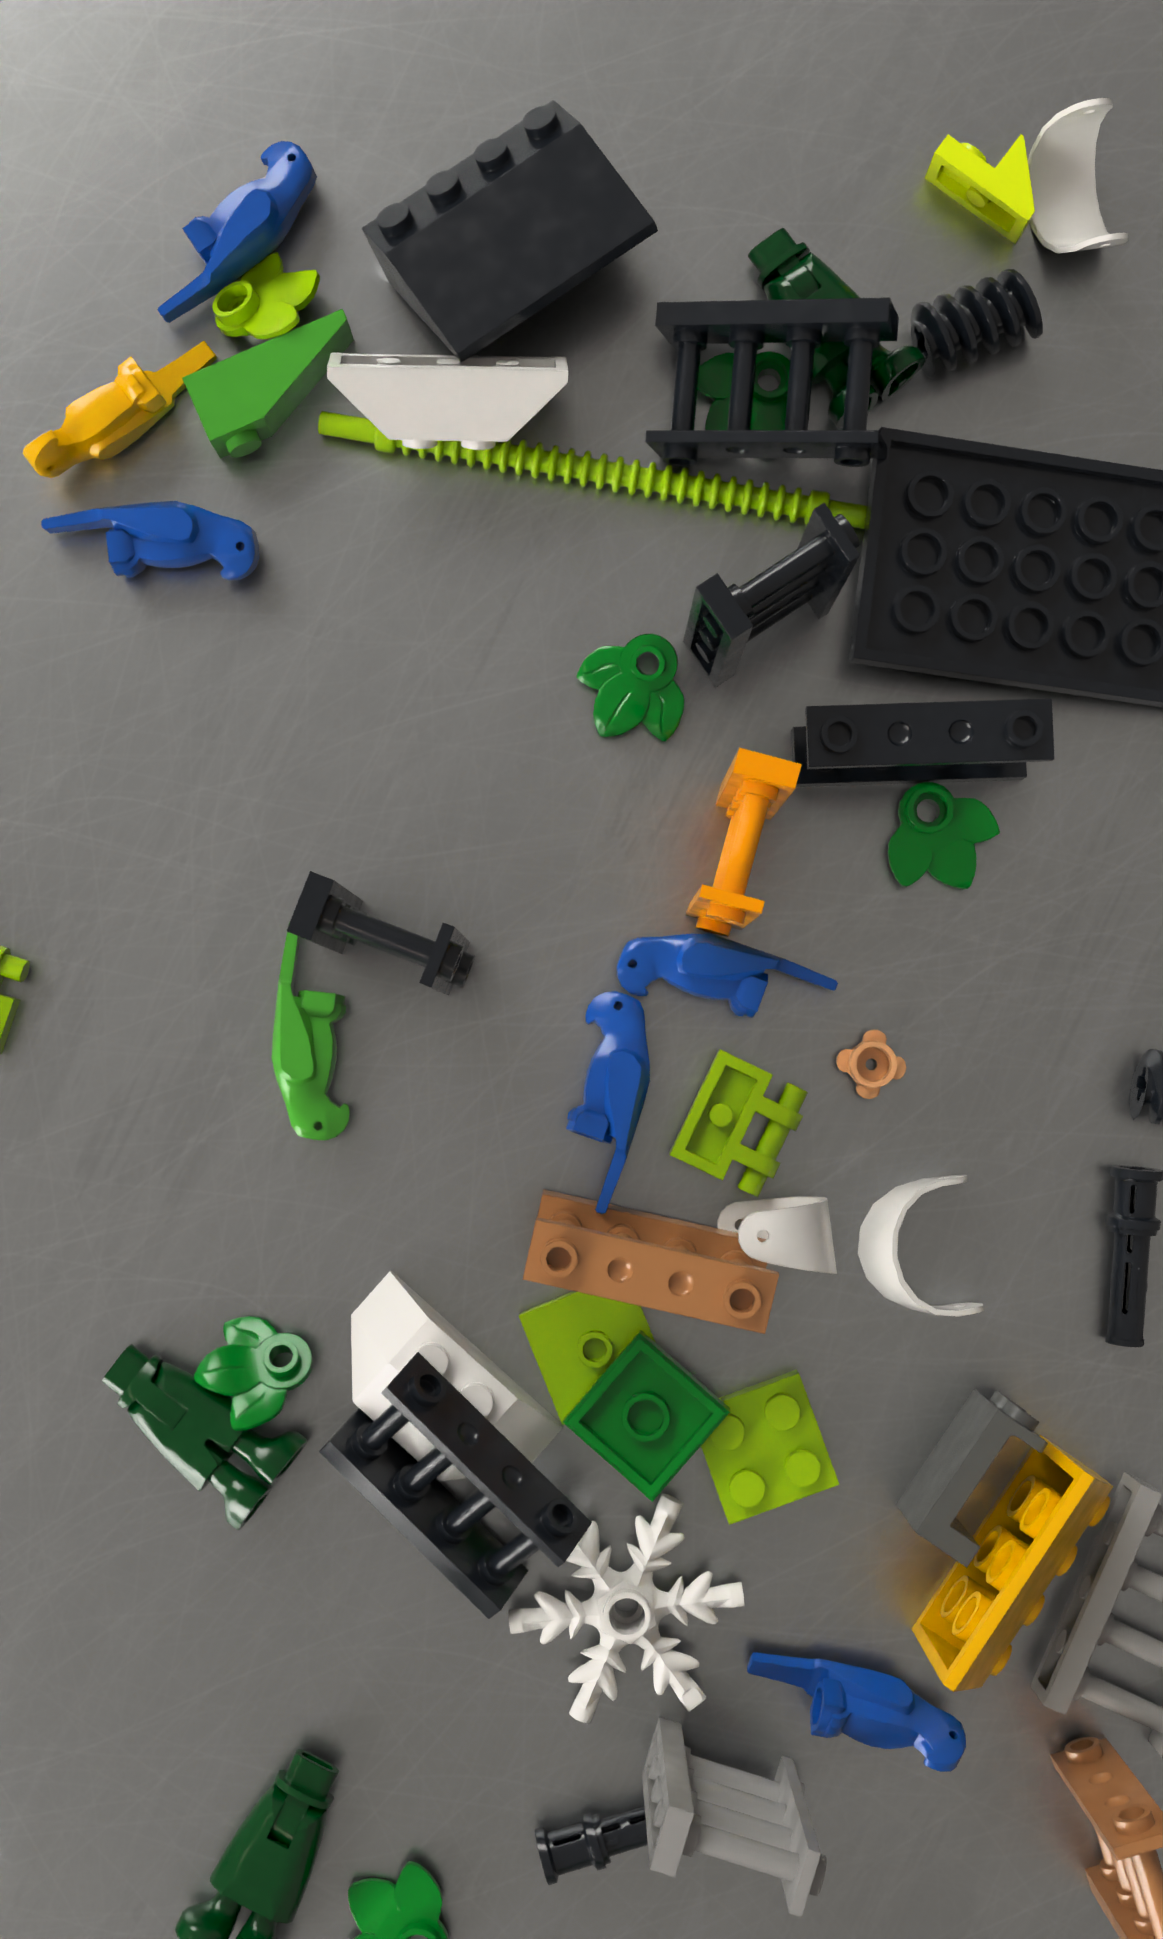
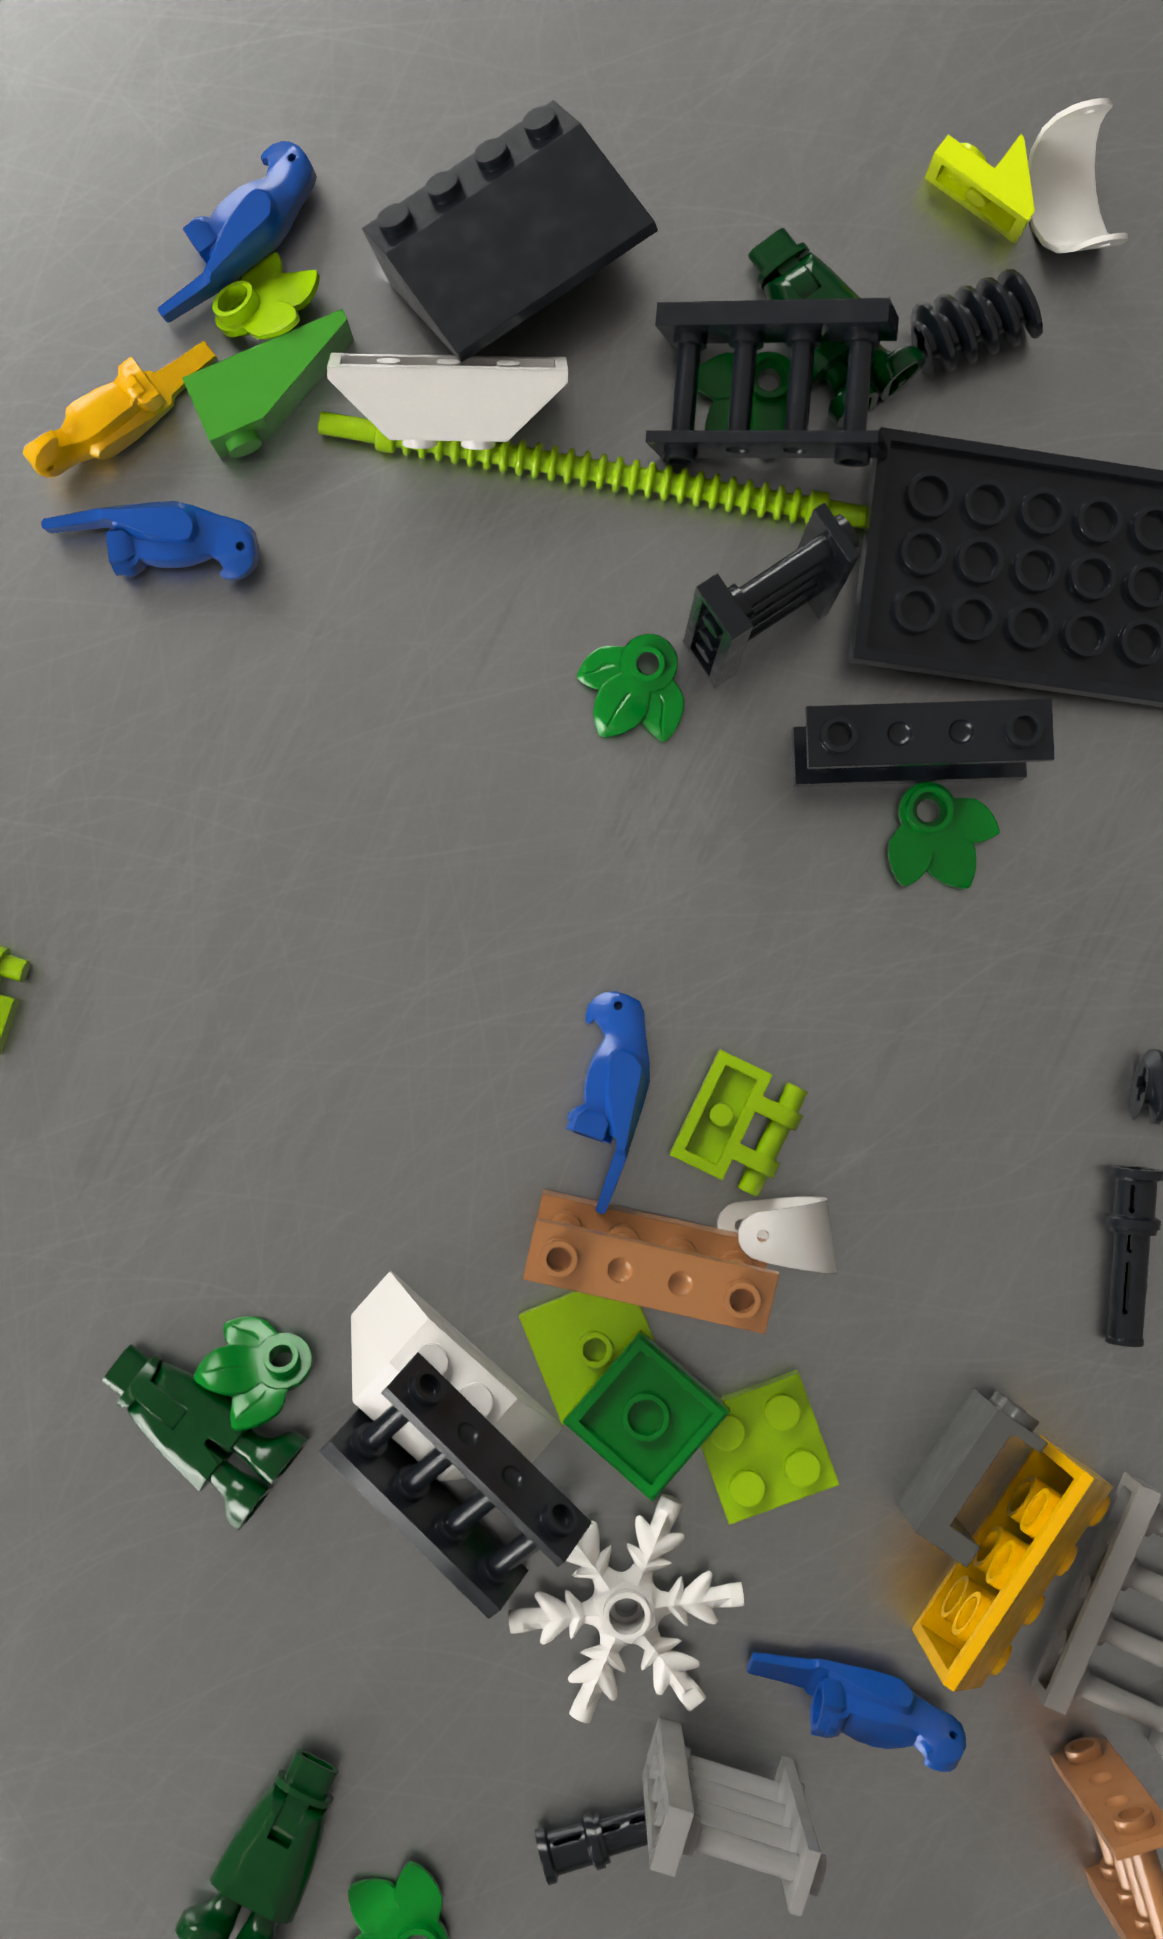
(307, 1052): bright green animal -> none
(333, 918): black fence -> none
(707, 969): blue animal -> none
(751, 793): light orange fence -> none
(880, 1246): white piece -> none
(887, 1064): light nougat plate -> none

